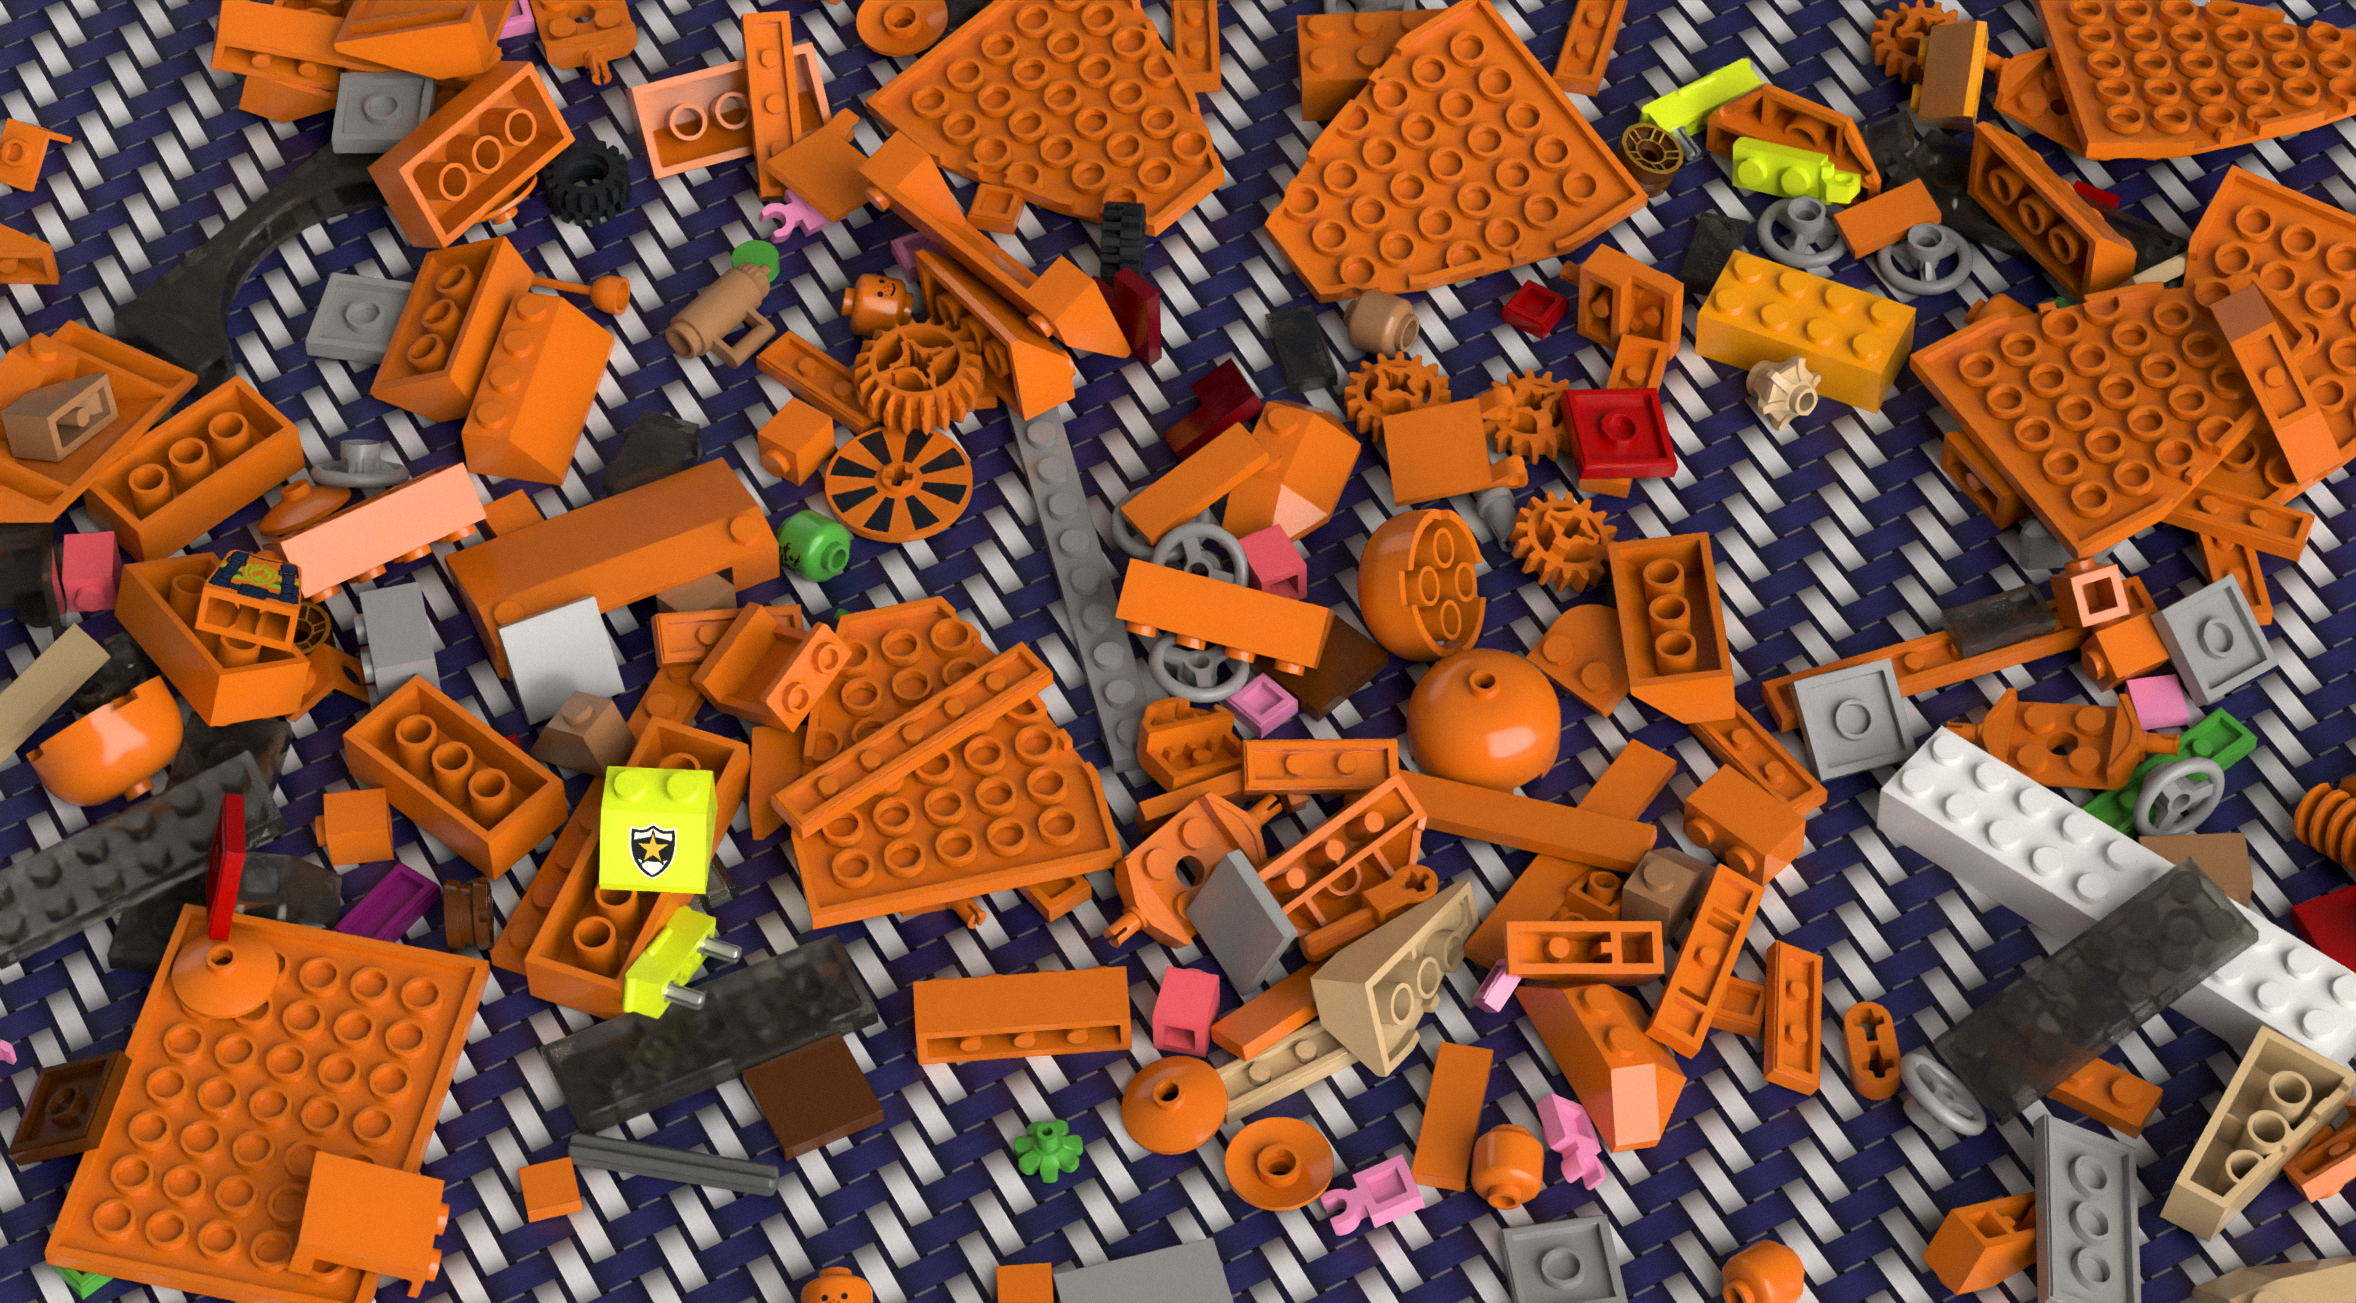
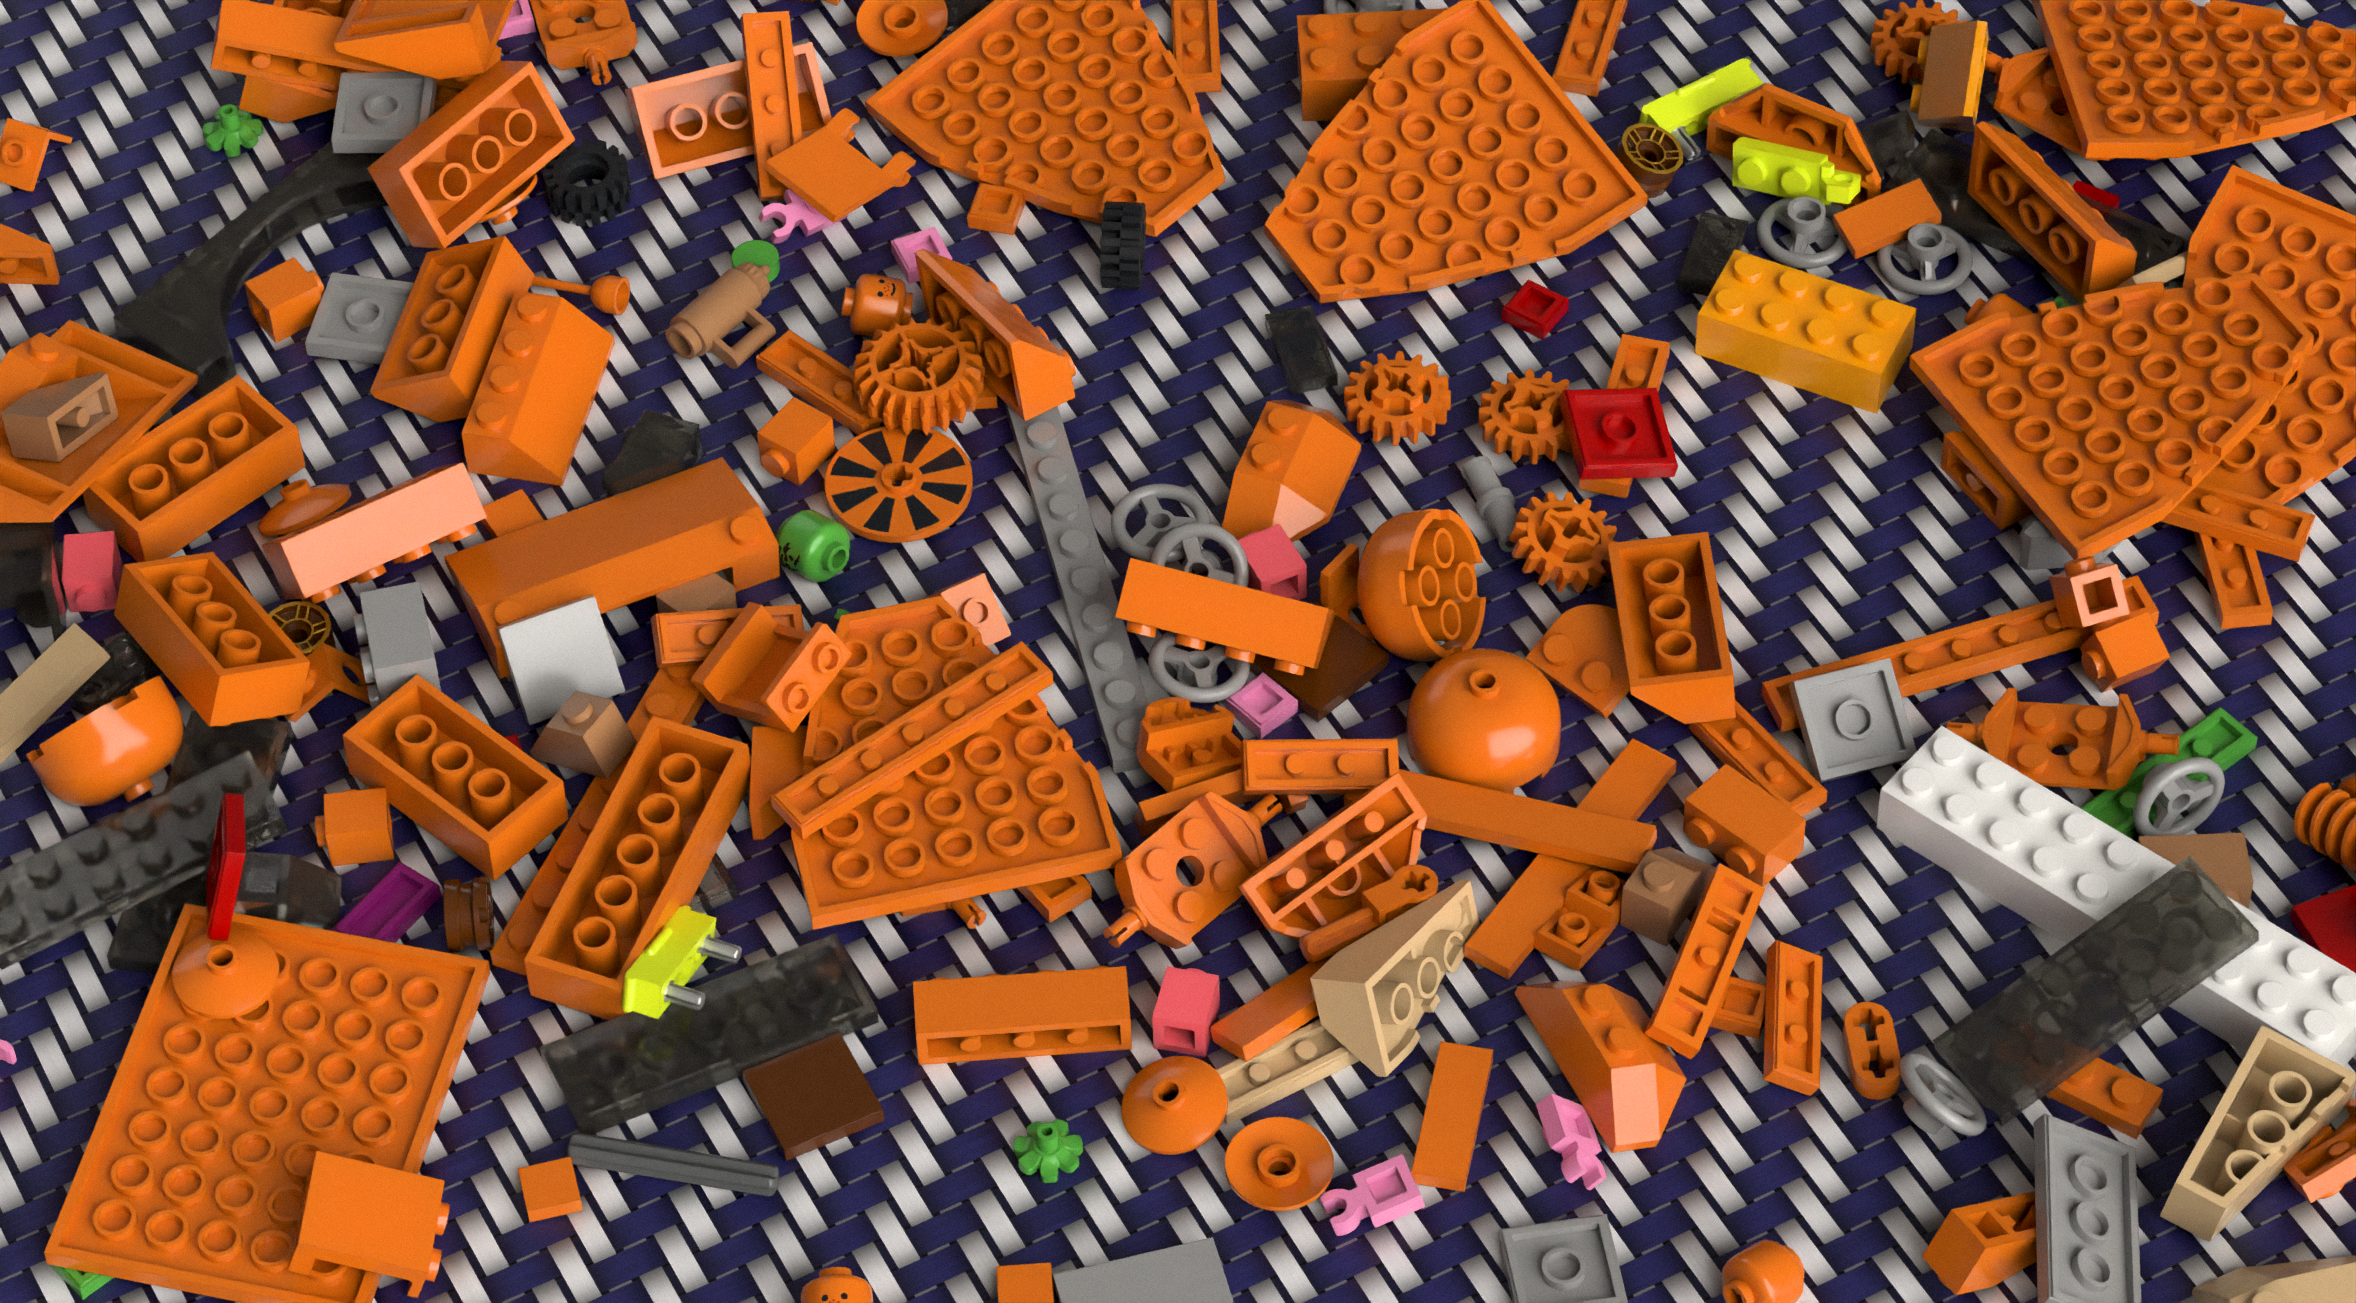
(69, 1108): reddish brown tile -> none
(231, 130): none -> bright green plant
(252, 599): orange torso -> none
(284, 299): none -> orange brick
(360, 467): light grey piece -> none
(657, 829): neon yellow slope -> none
(977, 605): none -> bracket
(1057, 303): orange slope -> none
(1136, 311): dark red tile -> none
(1195, 484): orange tile -> none
(1225, 401): dark red tile -> none
(1241, 922): light grey tile -> none
(1339, 587): none -> orange bracket
(1381, 323): medium nougat head -> none
(1445, 449): orange flag -> none
(1495, 989): bright pink tile -> none
(1507, 1166): orange head -> none
(1585, 951): orange slope -> none
(1625, 298): orange plate -> none
(1783, 389): tan rock -> none
(1998, 620): clear smoke tile -> none
(2158, 701): bright pink tile -> none
(2214, 640): light grey plate -> none
(2277, 383): orange slope -> none

